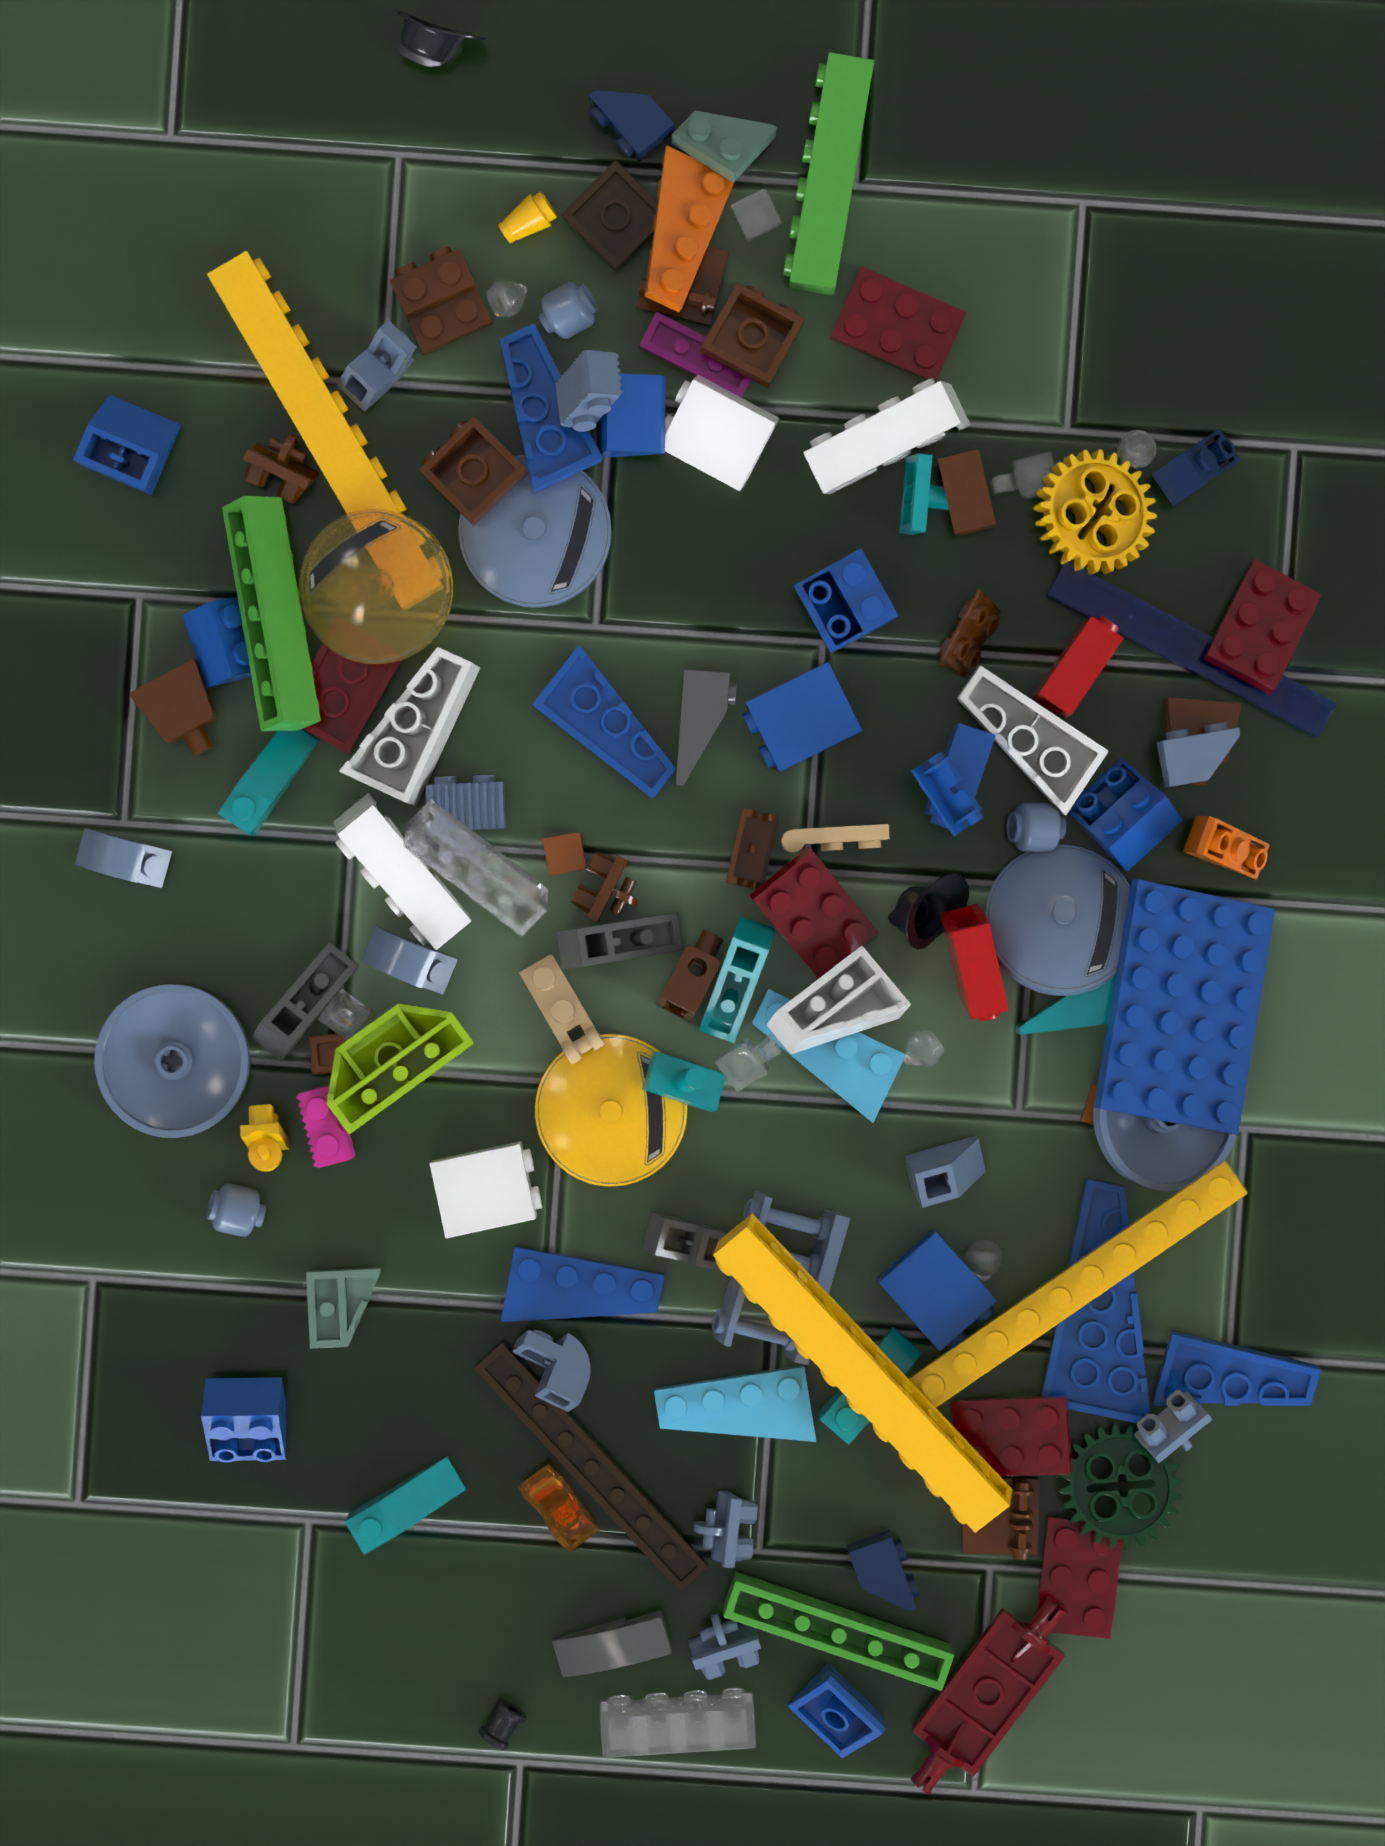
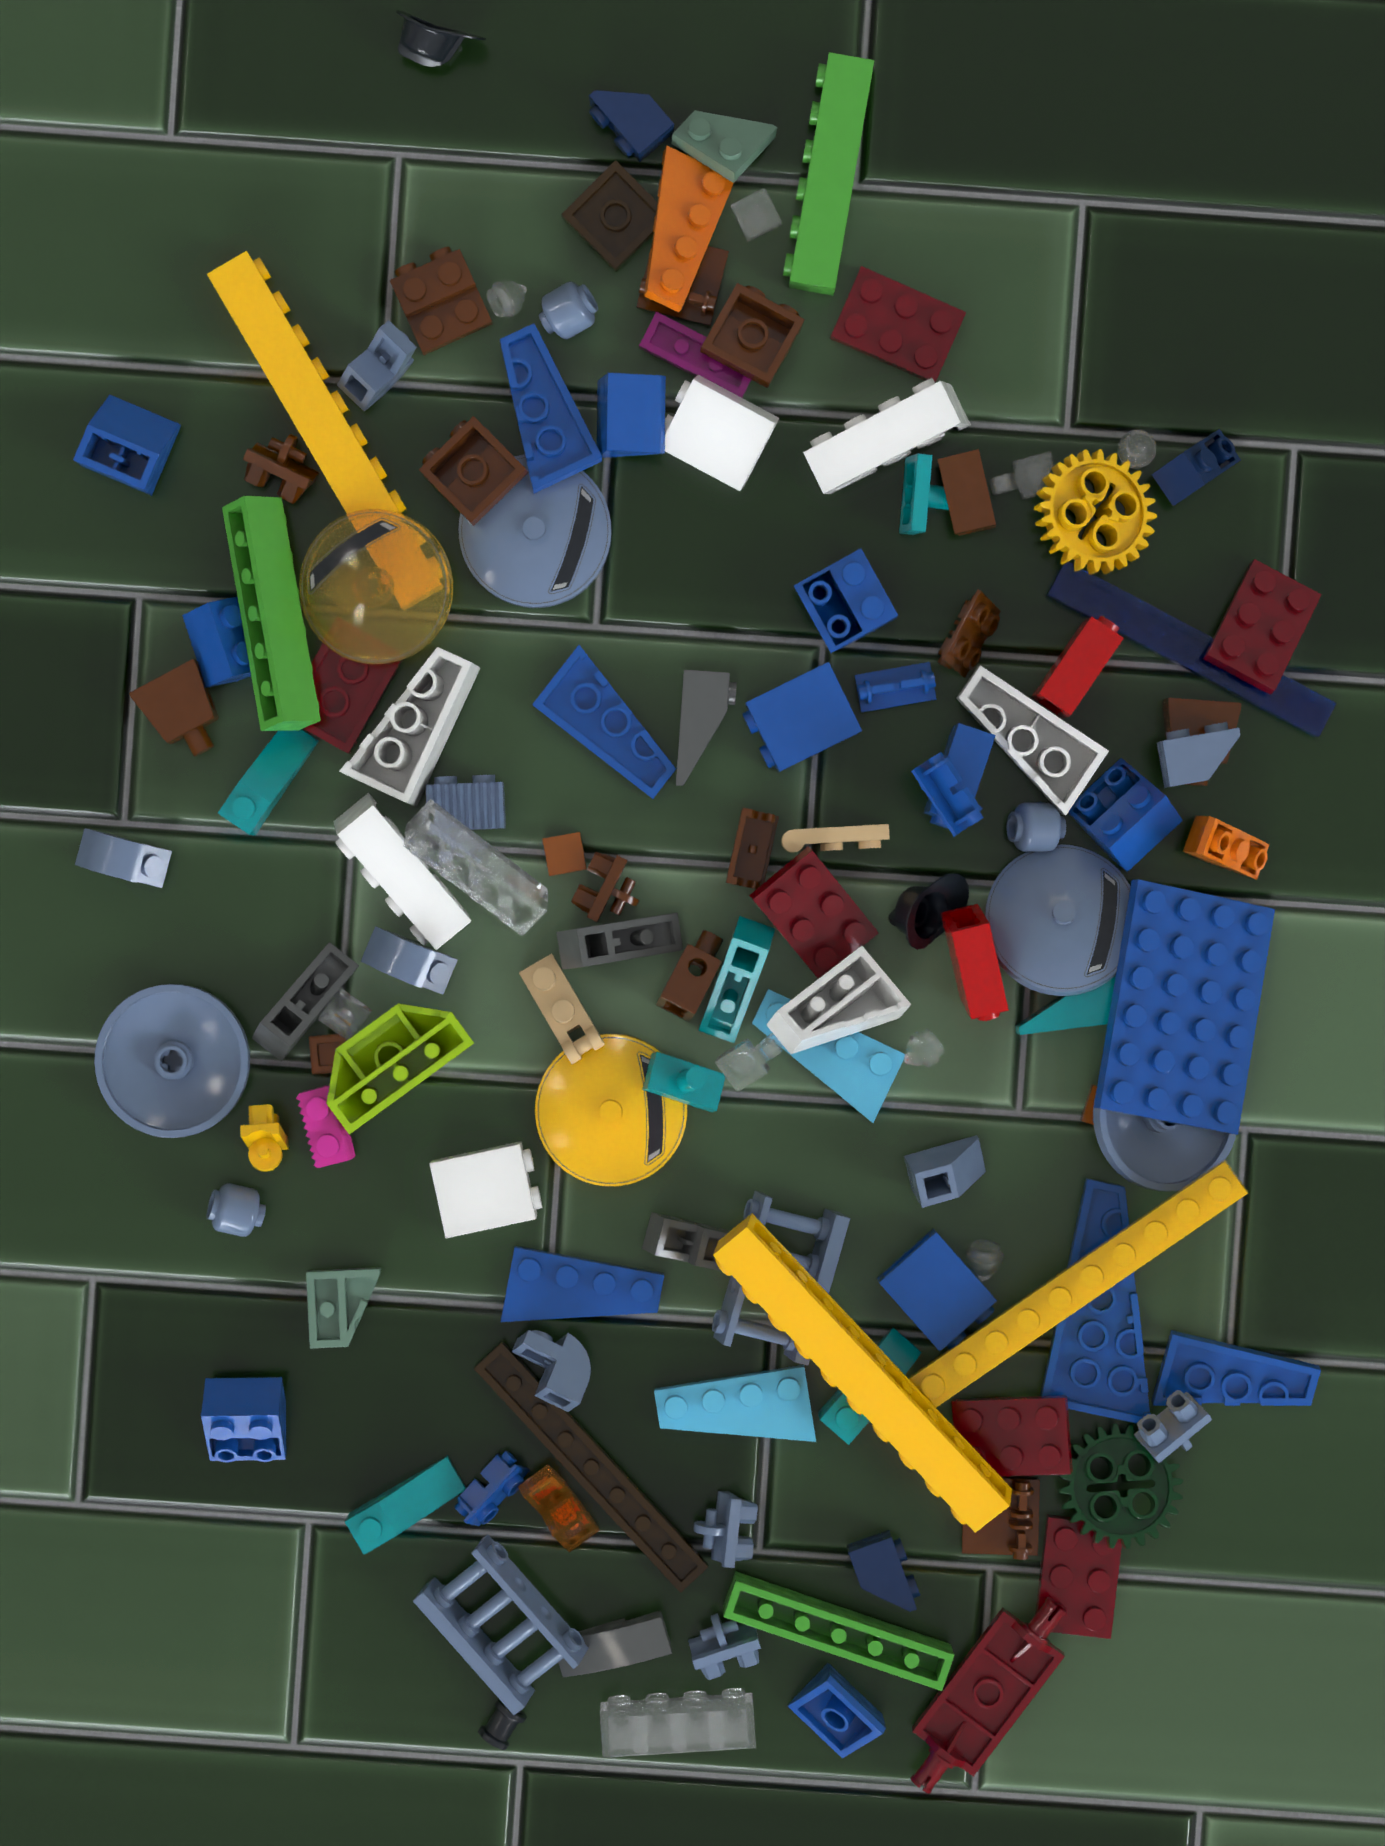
(476, 1648): none -> sand blue fence
(482, 1501): none -> blue hinge
(528, 218): yellow cone -> none
(588, 389): sand blue brick -> none
(895, 687): none -> blue hinge

